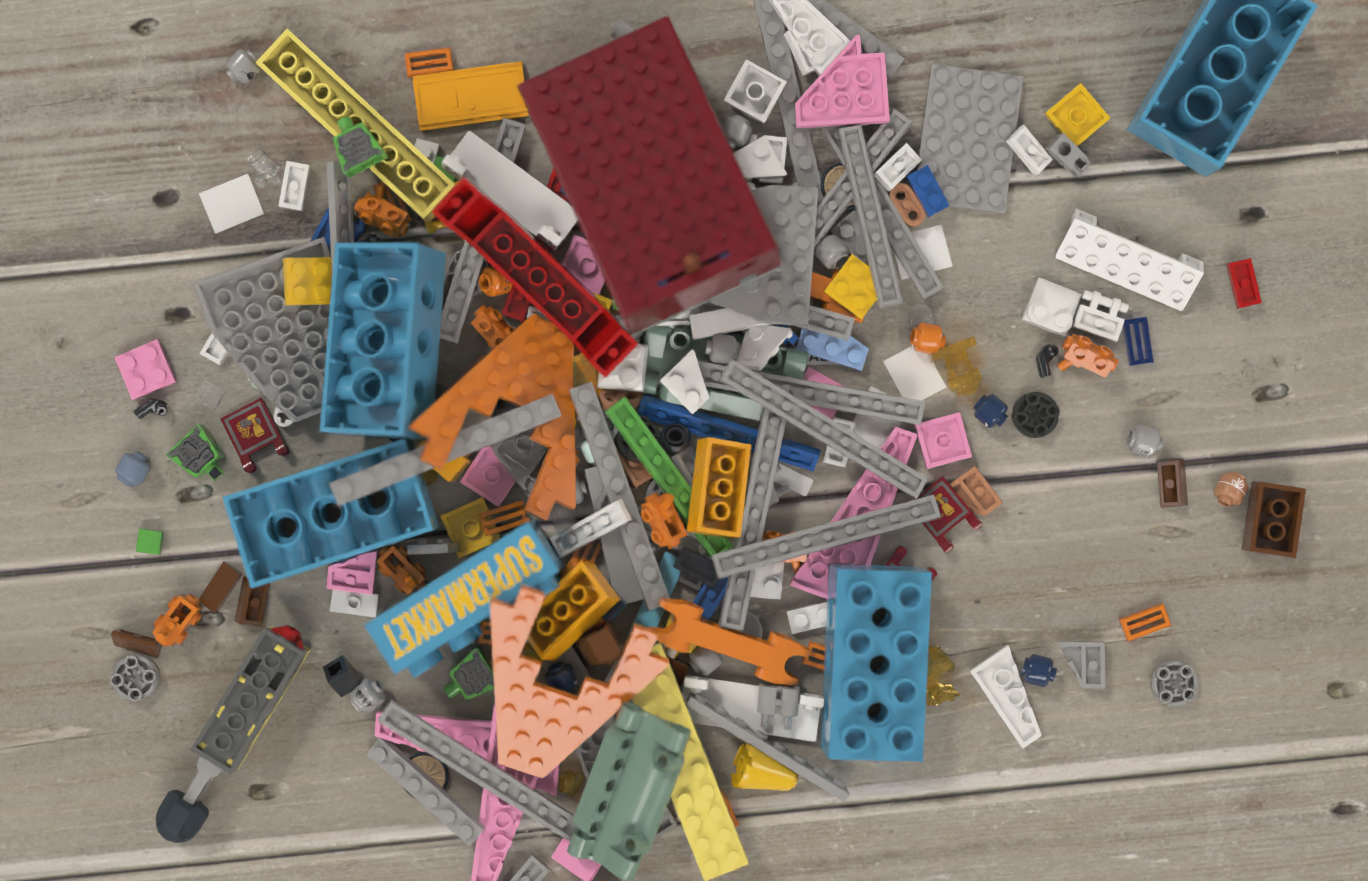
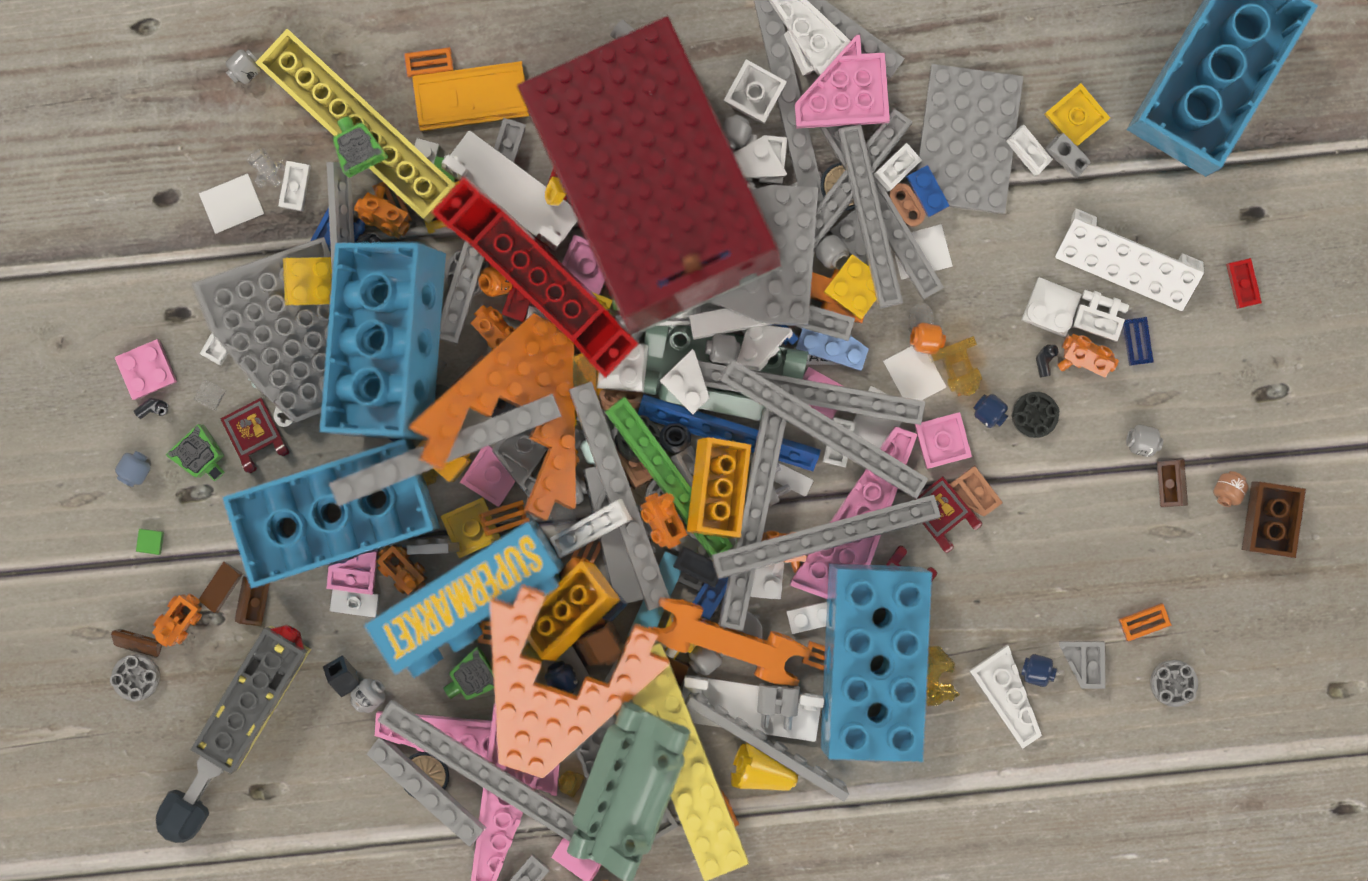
(554, 192): none -> yellow tile

